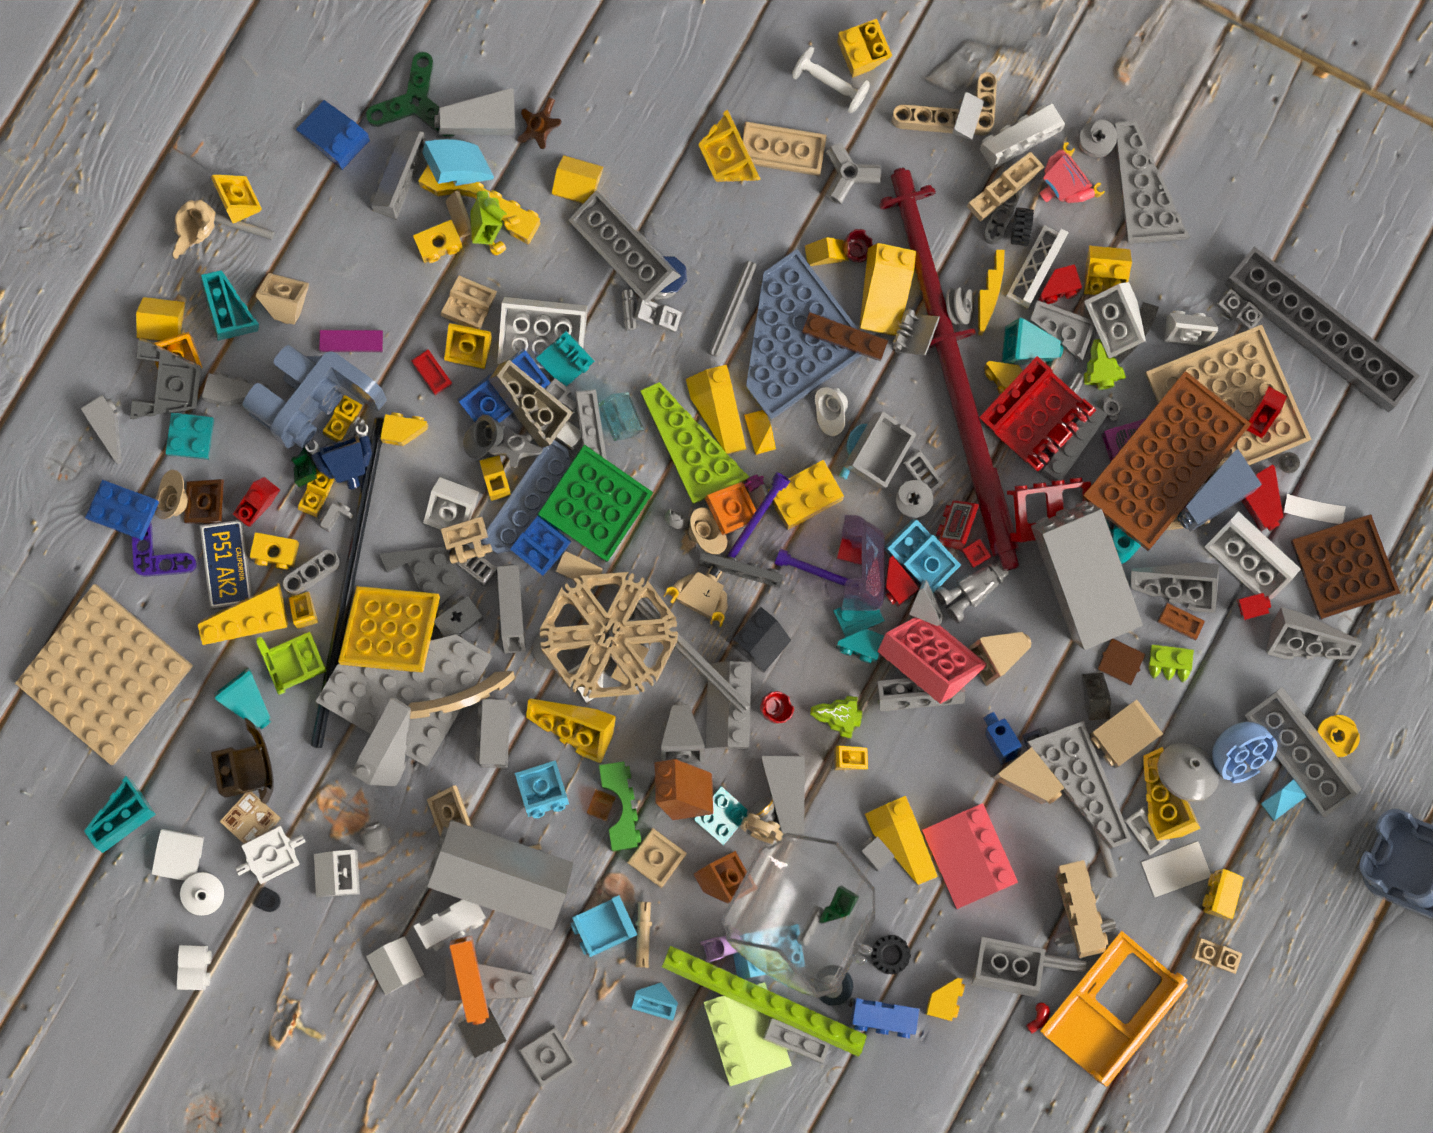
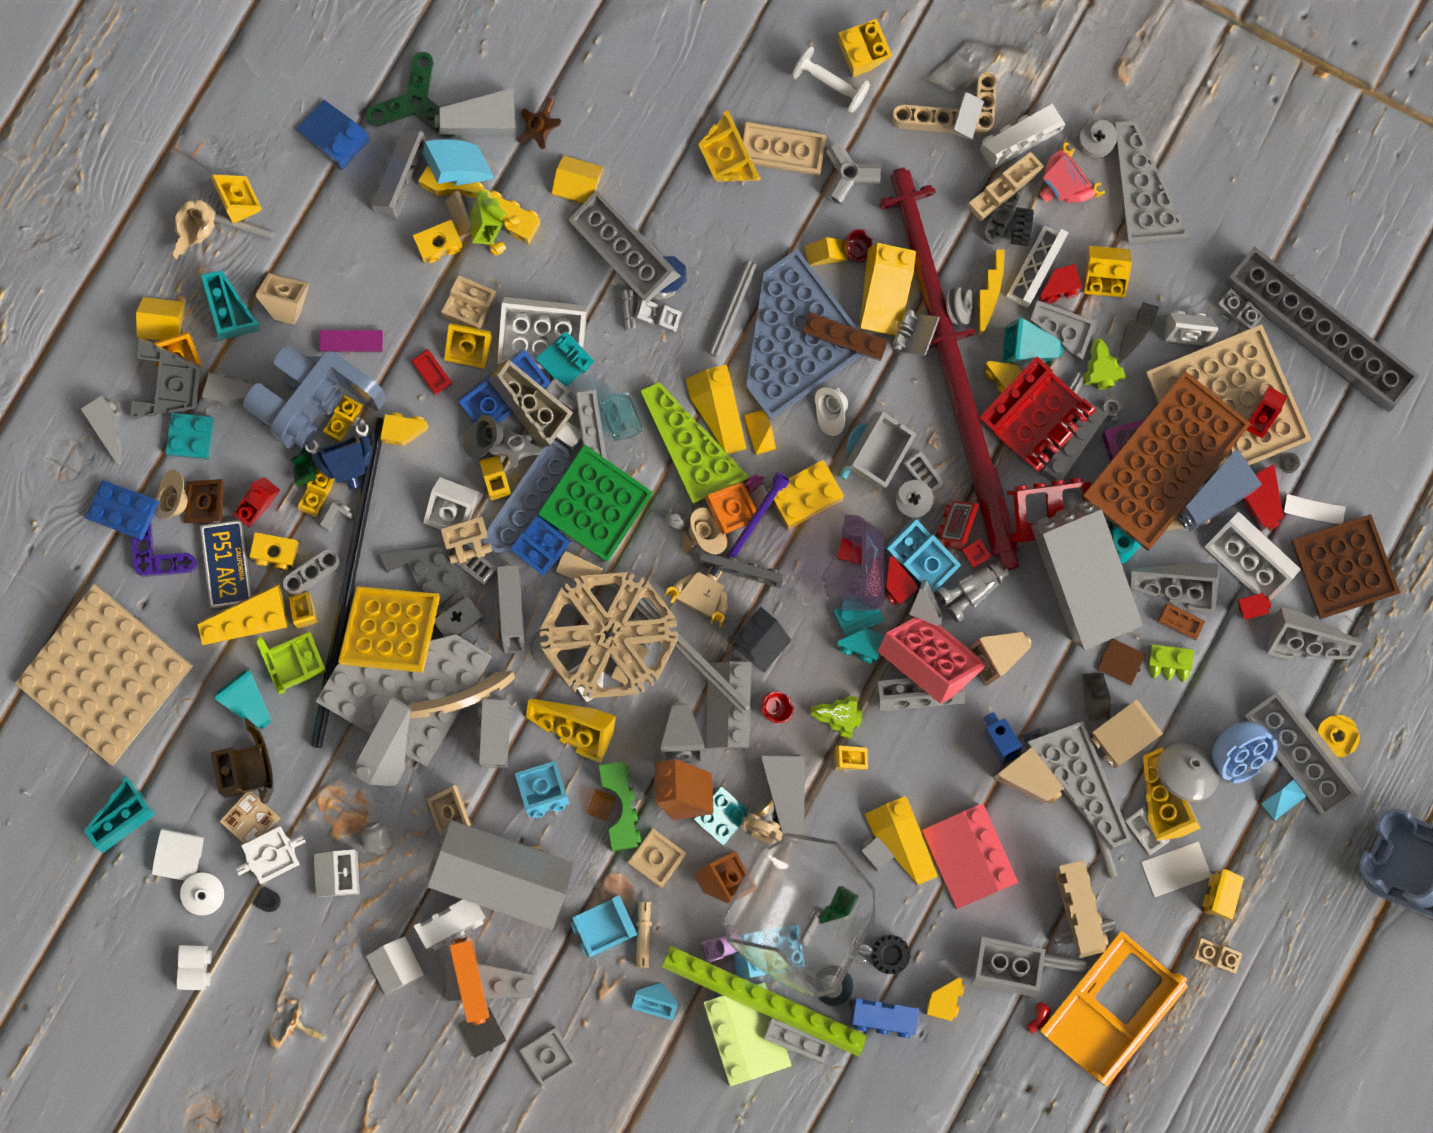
(785, 559): dark purple piece -> none
(1117, 319): white slope -> none

